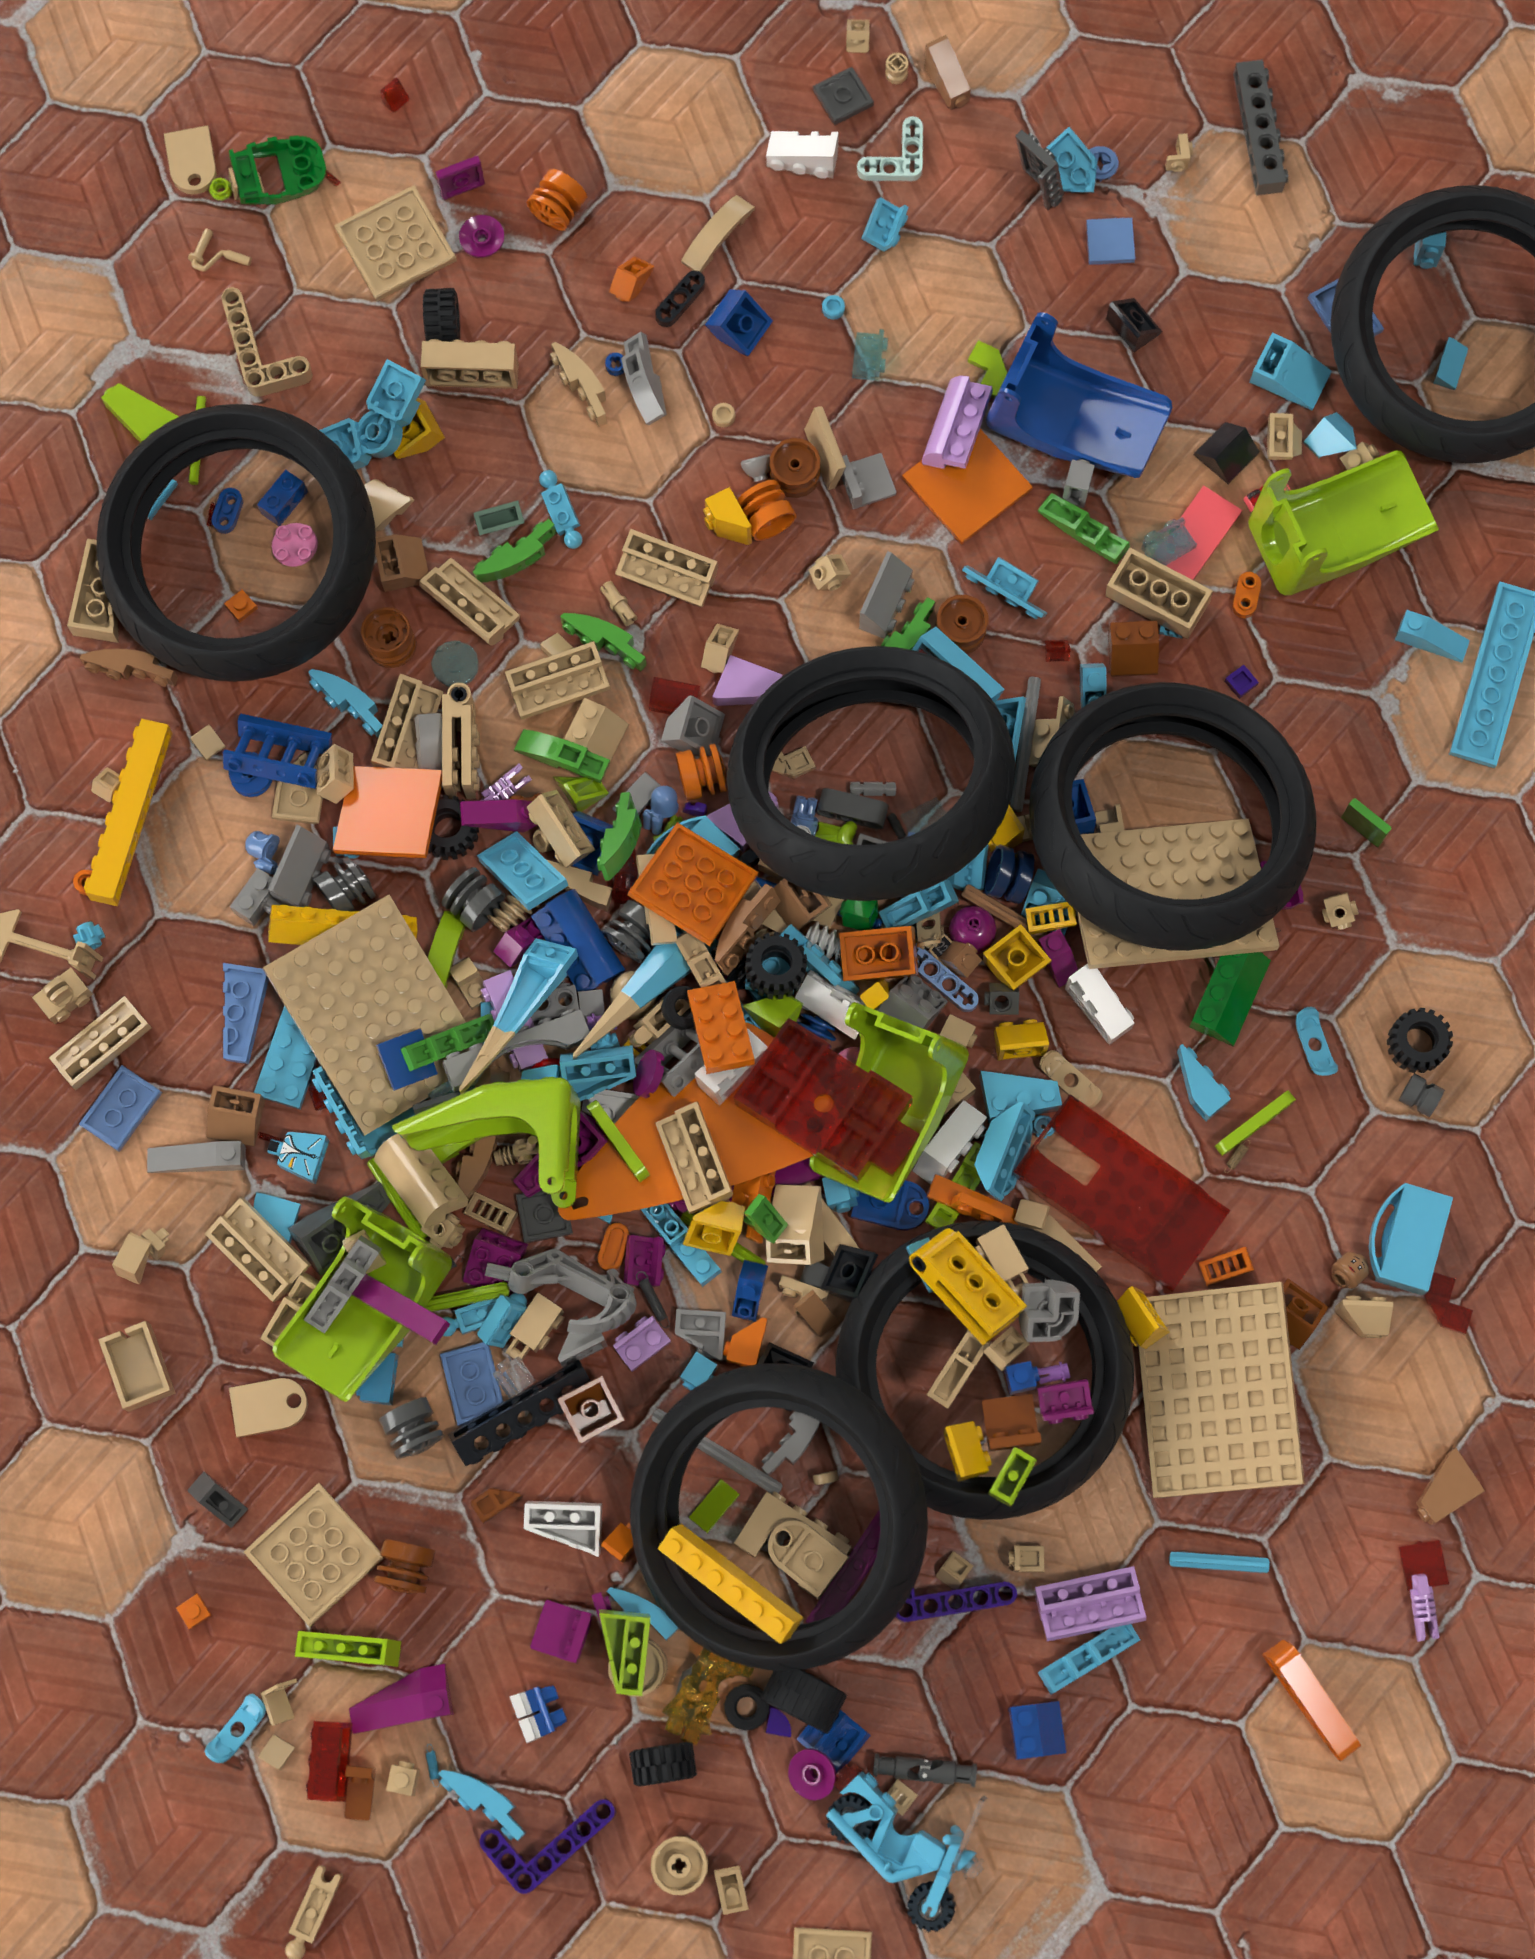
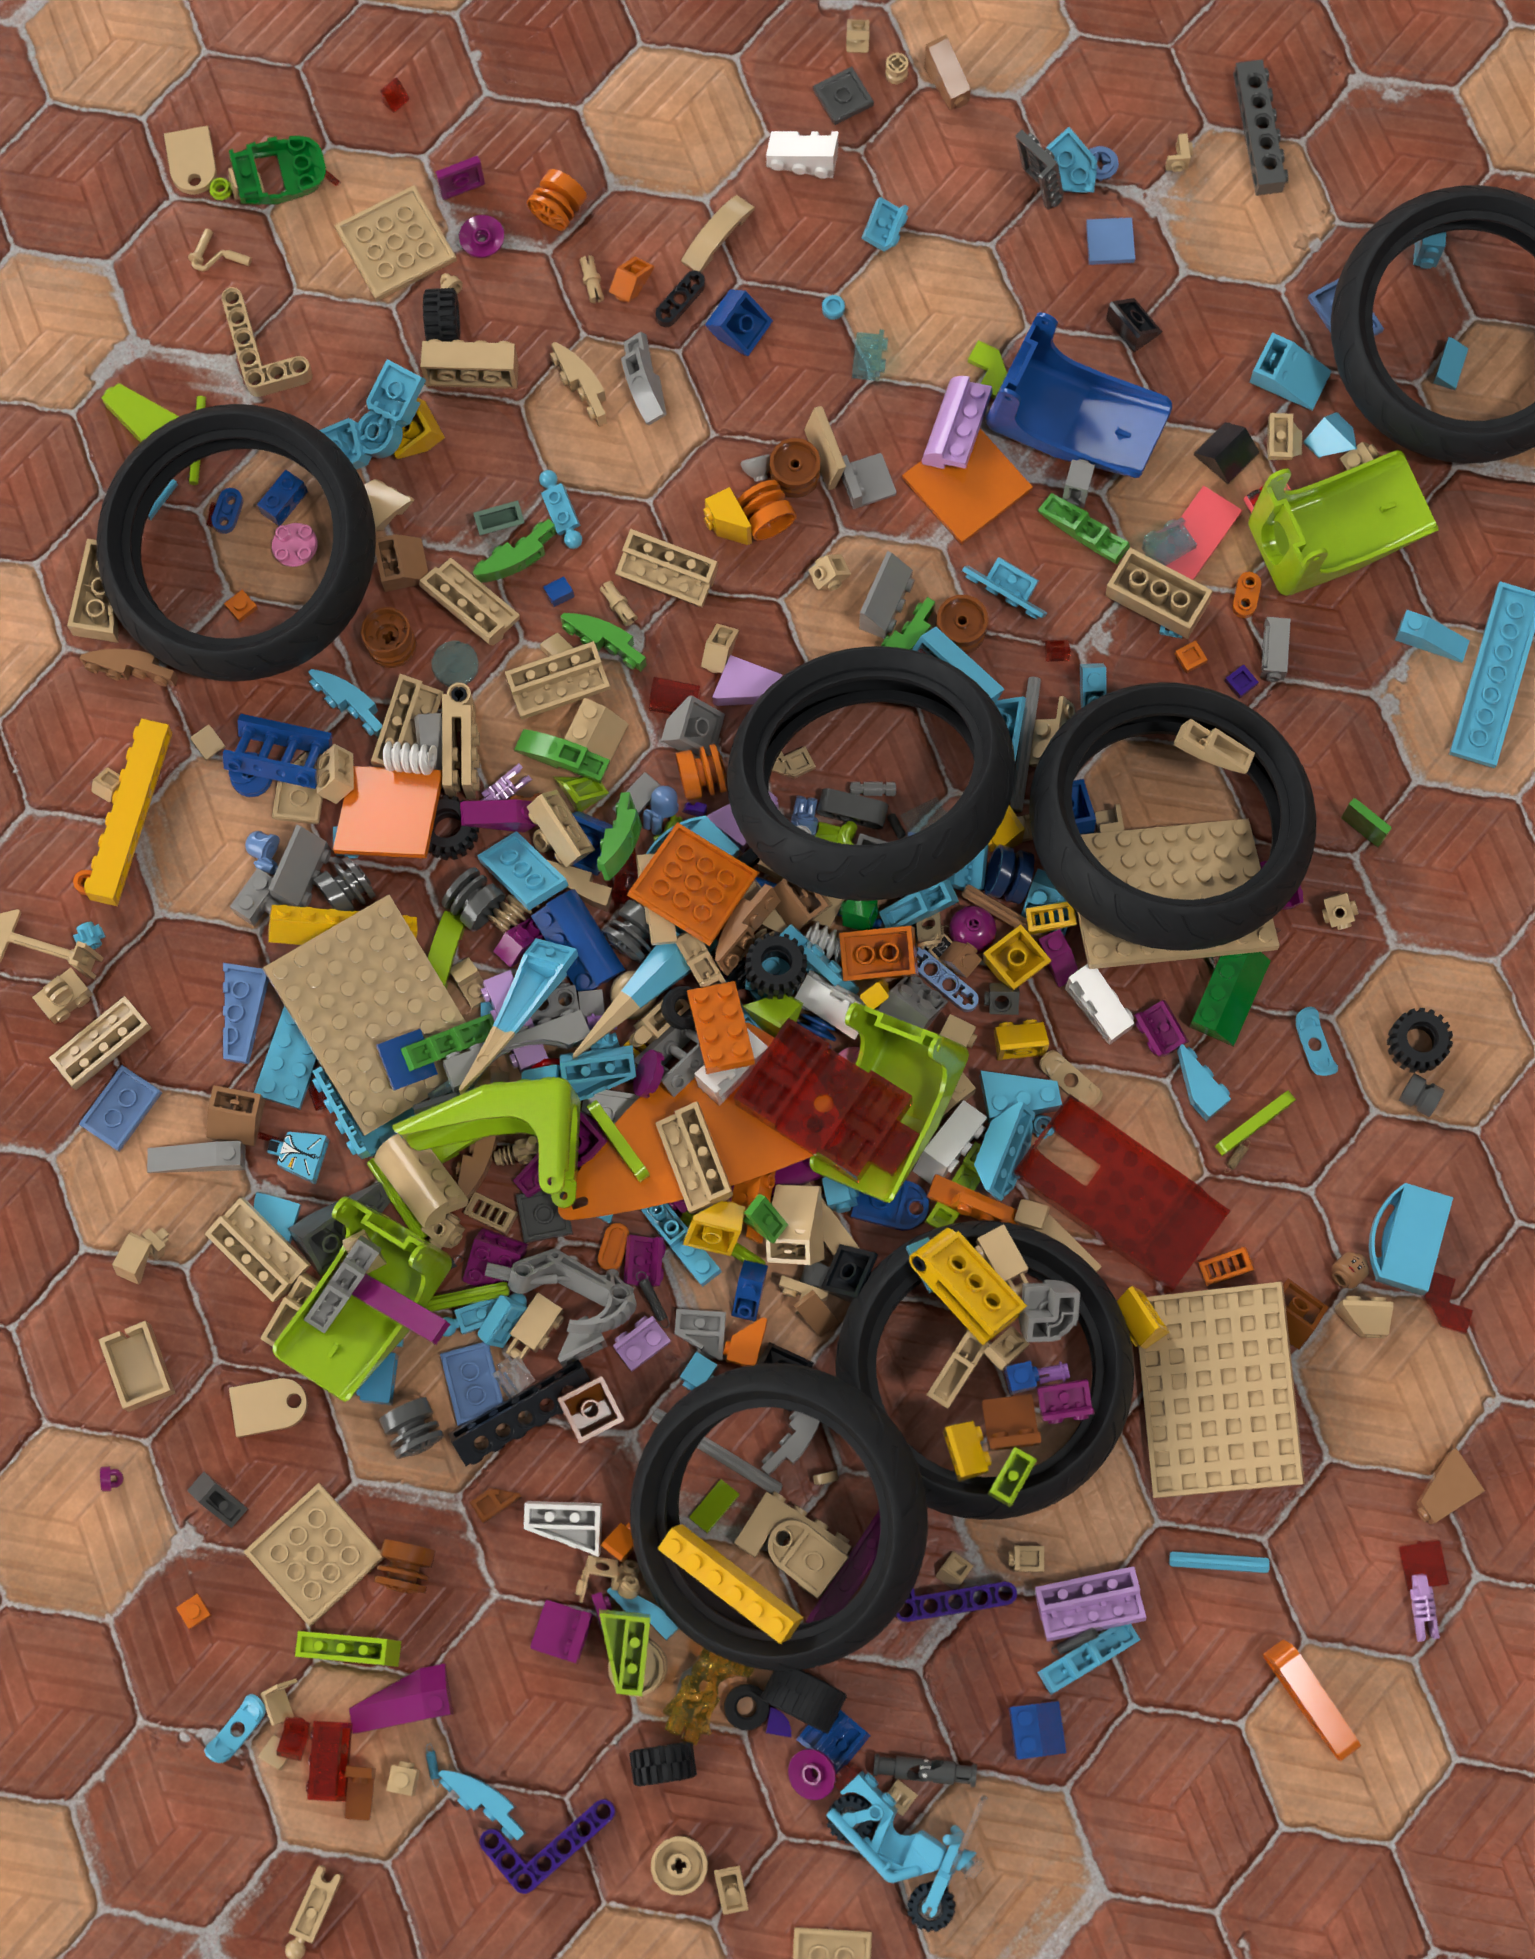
(105, 1478): none -> magenta tile
(294, 1738): none -> clear red bracket
(409, 760): none -> white piece
(451, 282): none -> tan tile
(543, 1722): blue hips -> none
(559, 591): none -> blue slope
(591, 279): none -> tan pin
(614, 371): blue bush -> none
(623, 1577): none -> tan piece
(723, 415): tan tile -> none
(902, 163): light aqua beam -> none
(1077, 1640): none -> dark grey piece
(1133, 648): dark orange slope -> none
(1161, 1029): none -> magenta bracket
(1191, 656): none -> orange plate
(1213, 747): none -> tan slope
(1275, 649): none -> light grey window

